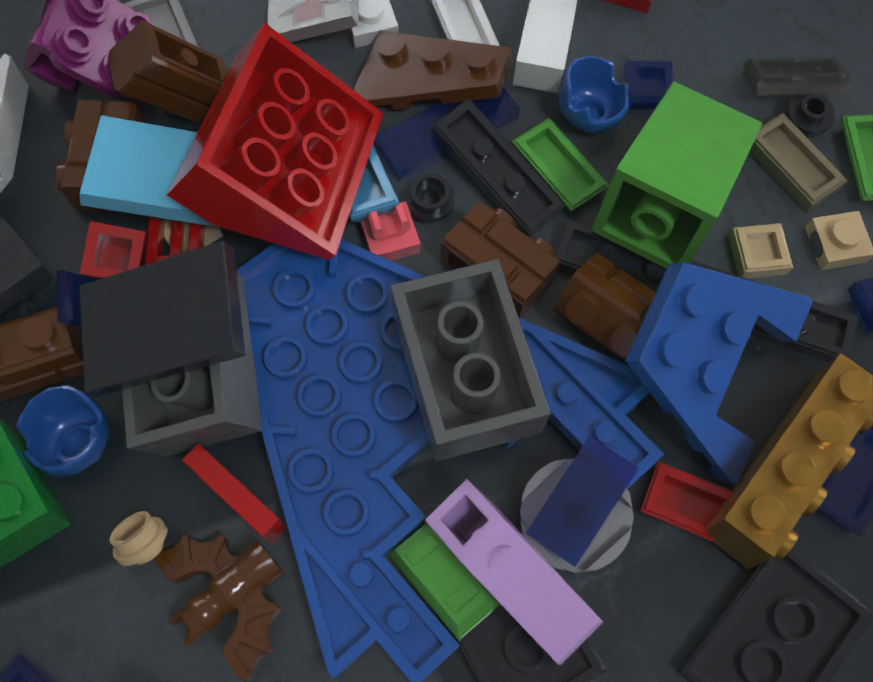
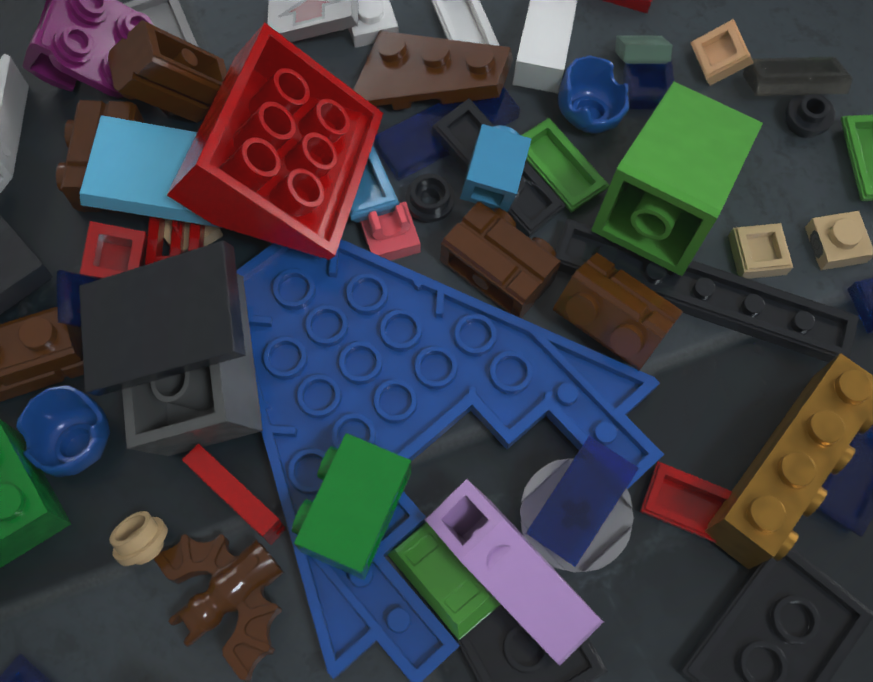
(352, 505): none -> green brick
(468, 360): dark grey brick -> none
(495, 167): none -> dark azure brick
(643, 49): none -> sand green tile
(694, 345): blue wing -> none
(721, 52): none -> light nougat tile
(796, 163): dark tan tile -> none

